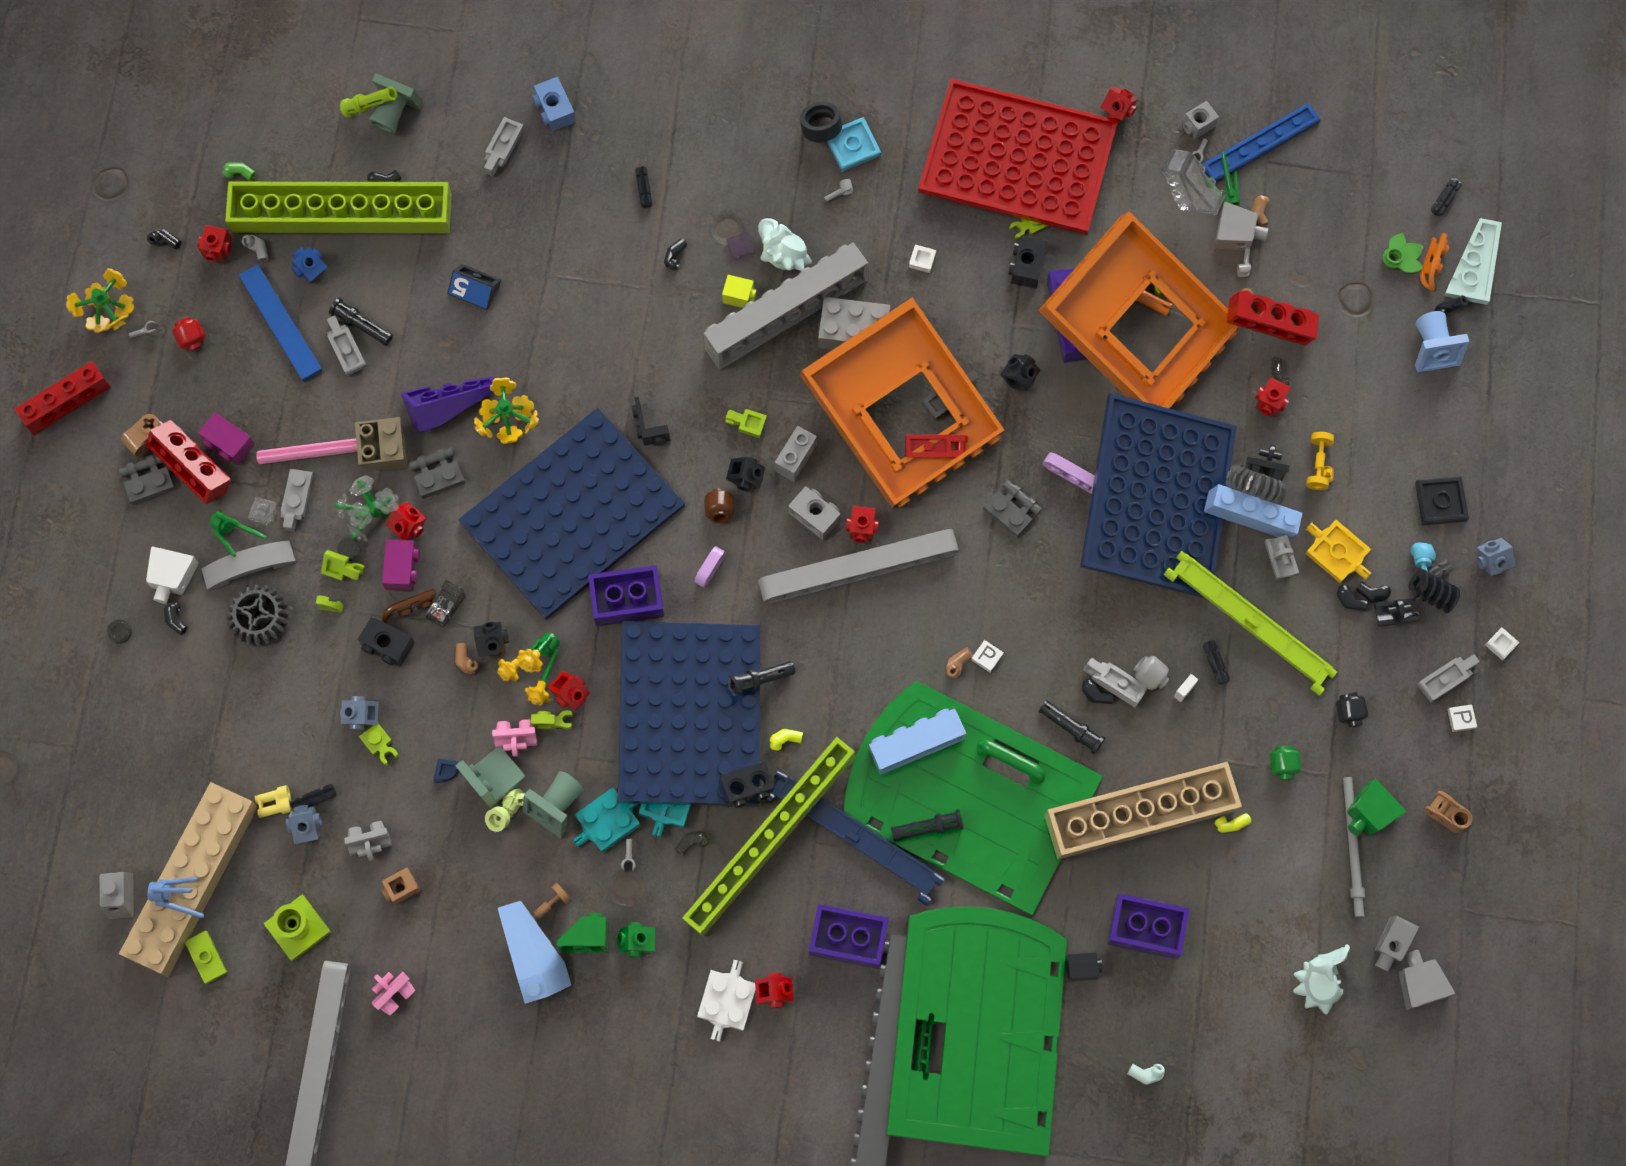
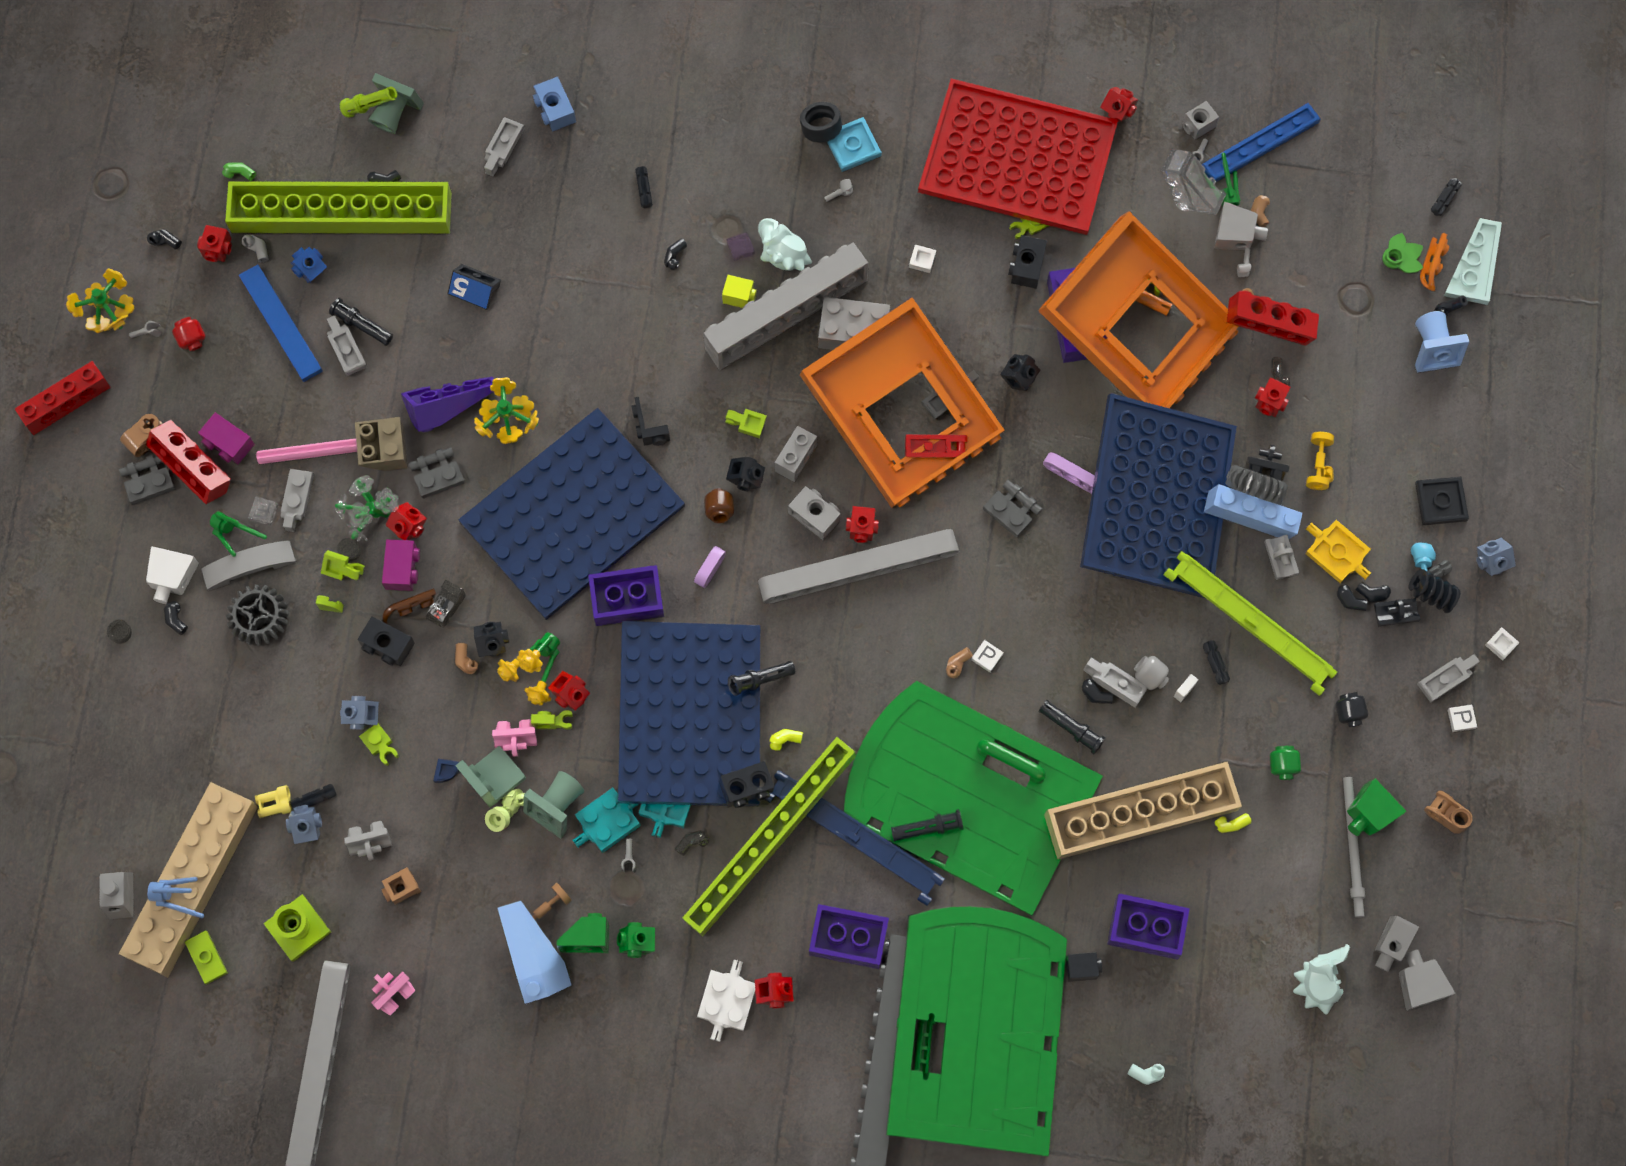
(917, 741): light blue brick -> none

